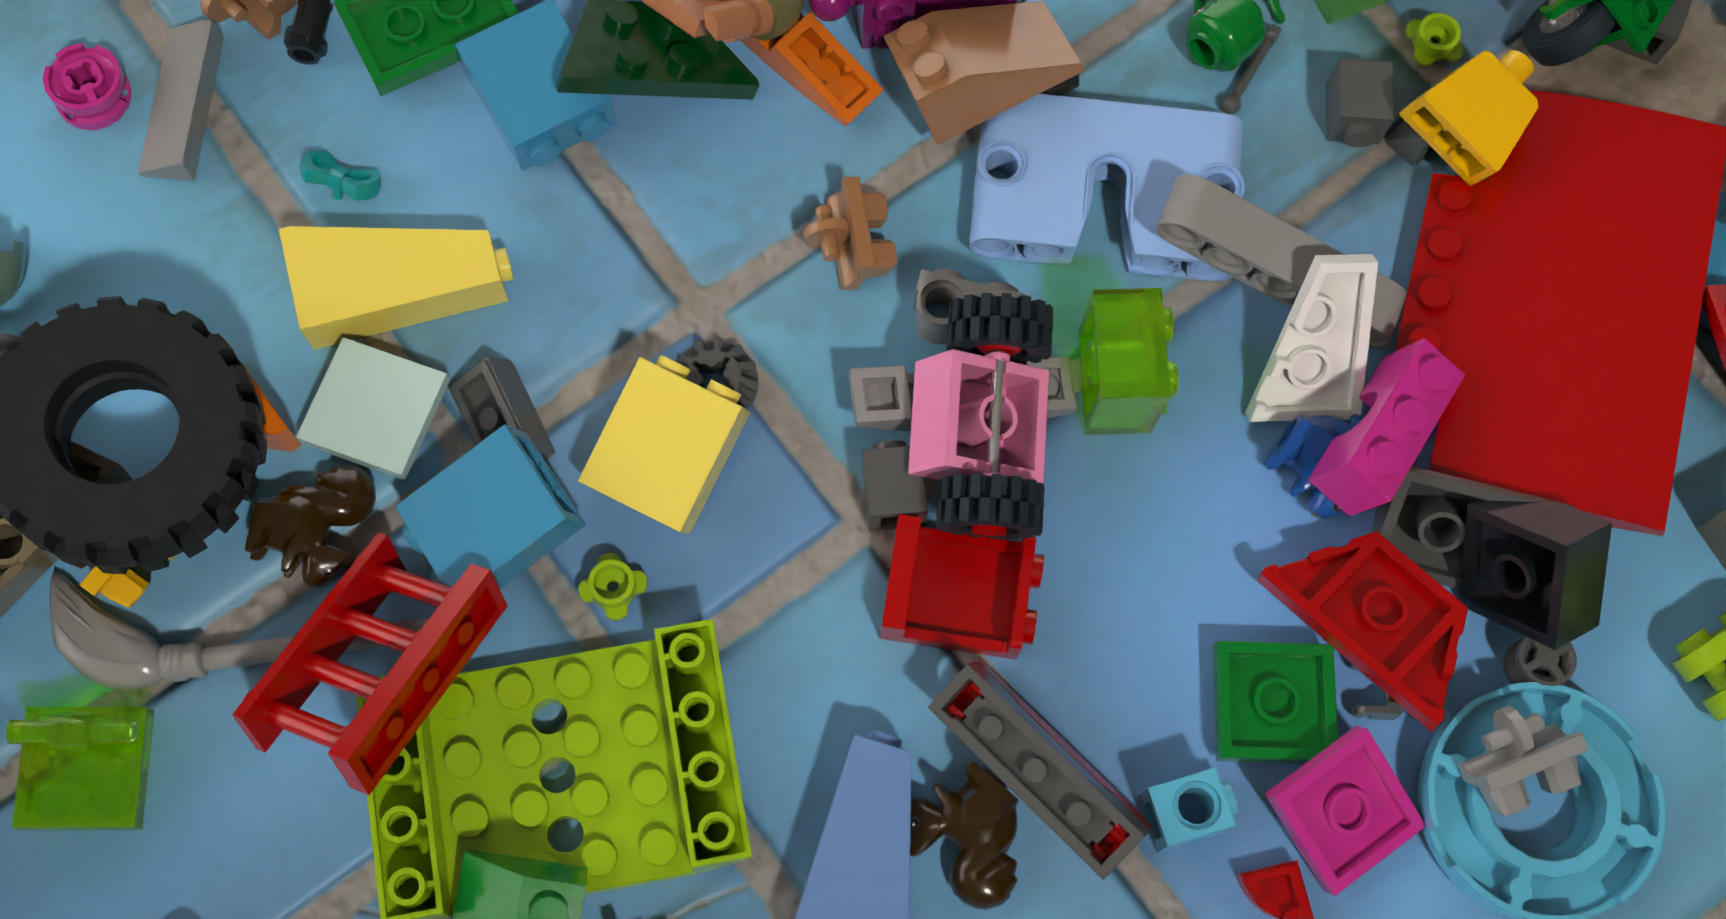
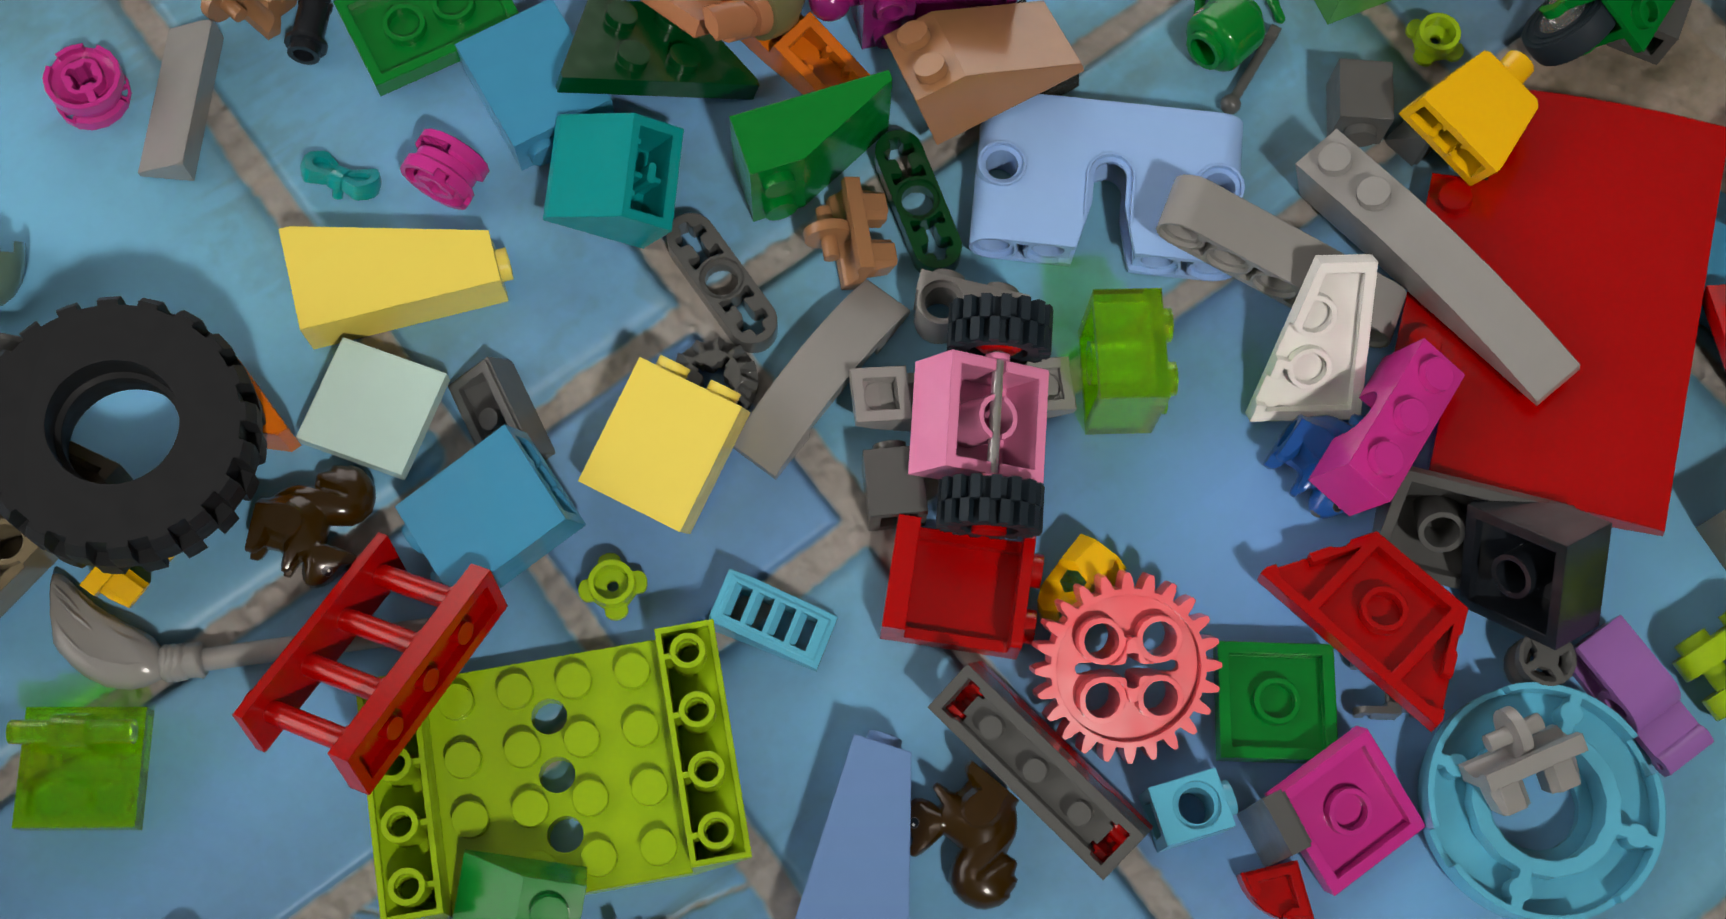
(444, 169): none -> dark pink wheel
(614, 176): none -> teal slope
(731, 322): none -> dark grey beam
(758, 591): none -> medium azure slope
(805, 142): none -> green slope
(817, 376): none -> light grey slope
(922, 181): none -> dark green beam
(1078, 566): none -> yellow rock
(1124, 718): none -> coral gear
(1274, 828): none -> dark grey tile
(1433, 265): none -> light grey slope
(1633, 683): none -> medium lavender piece

